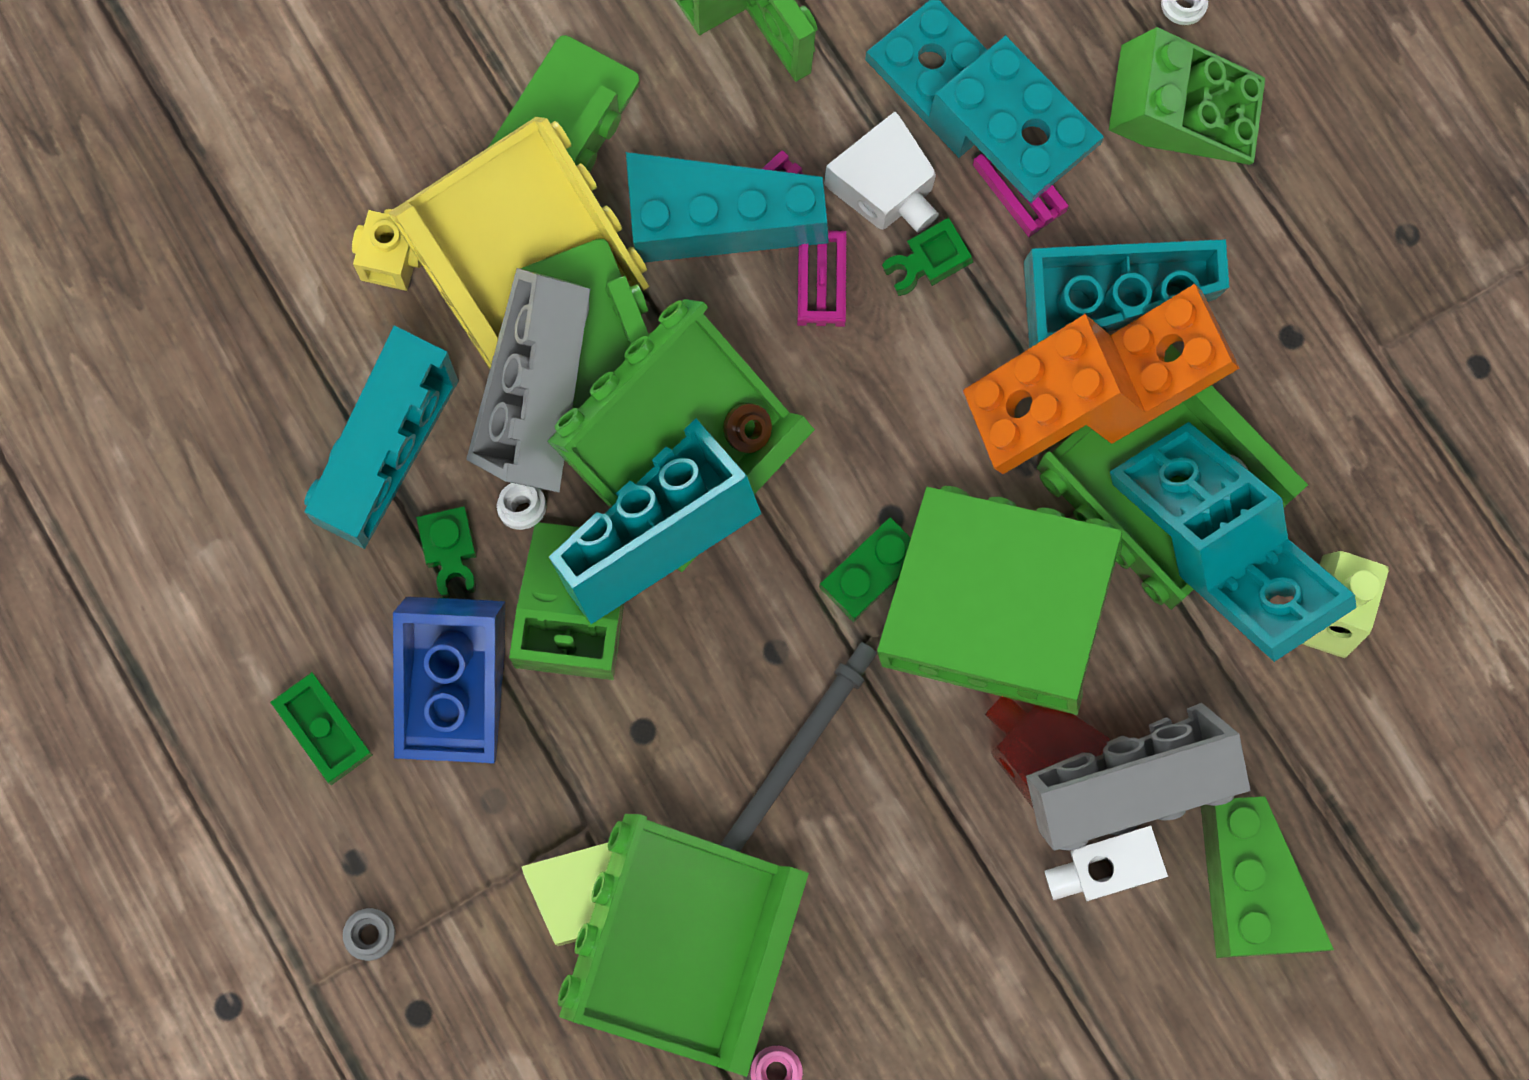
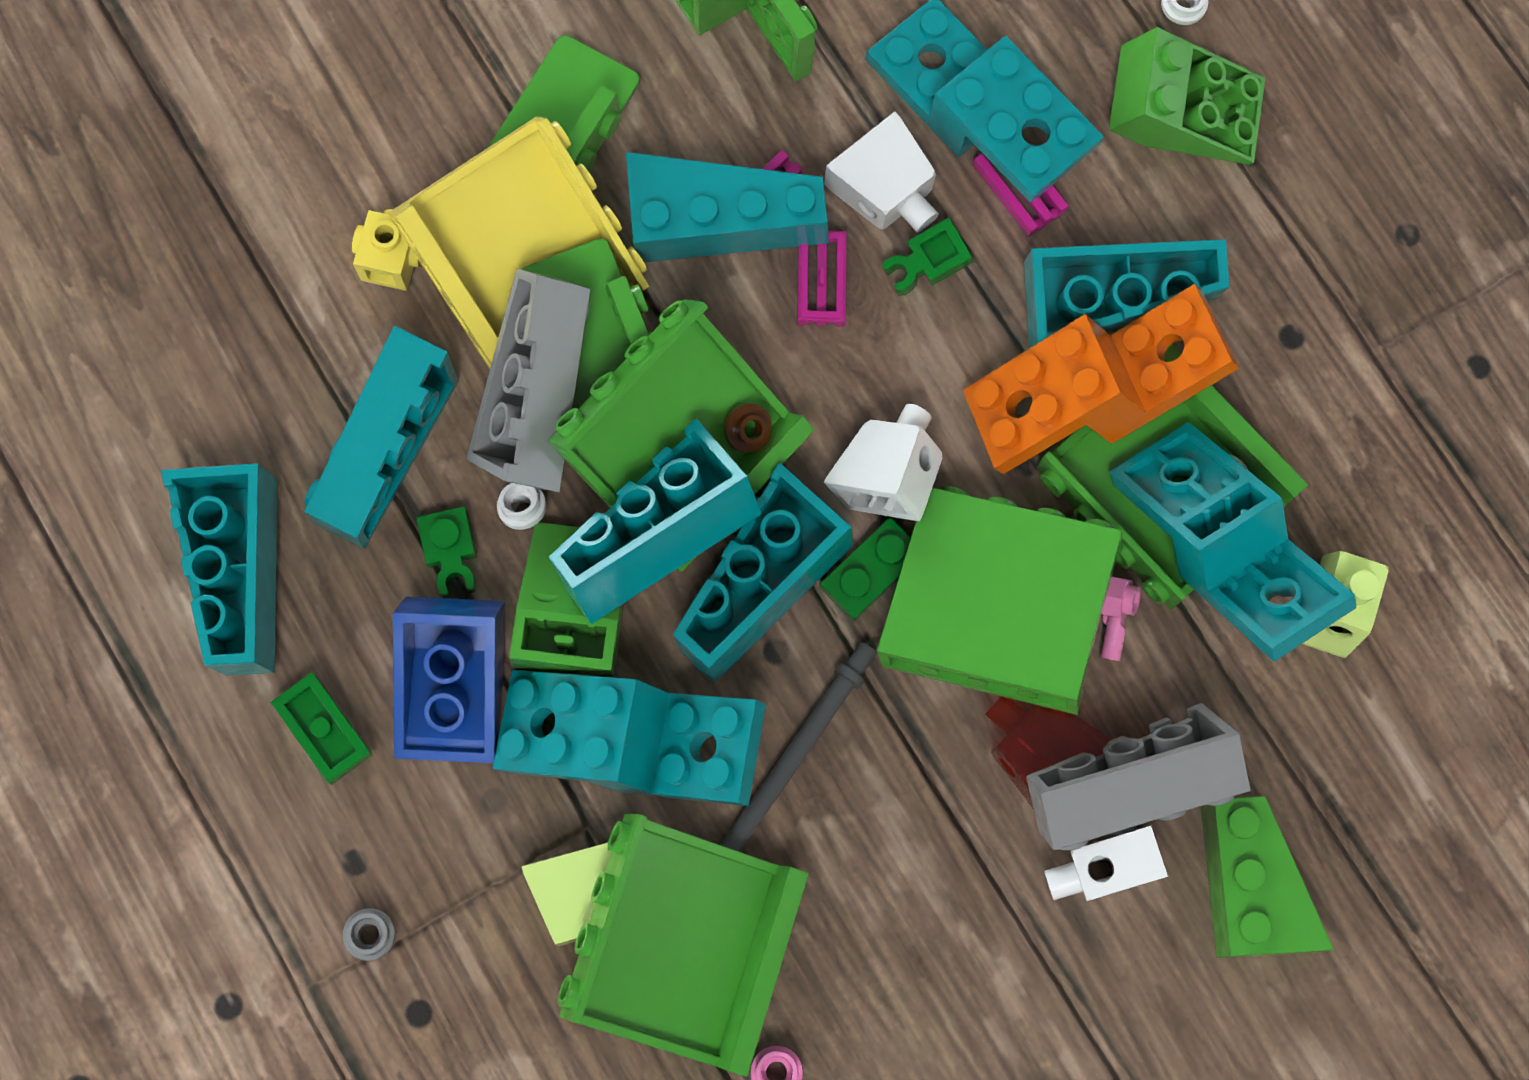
(230, 561): none -> teal wedge
(630, 737): none -> teal bracket
(762, 574): none -> teal wedge
(888, 467): none -> white torso
(1121, 600): none -> bright pink piece

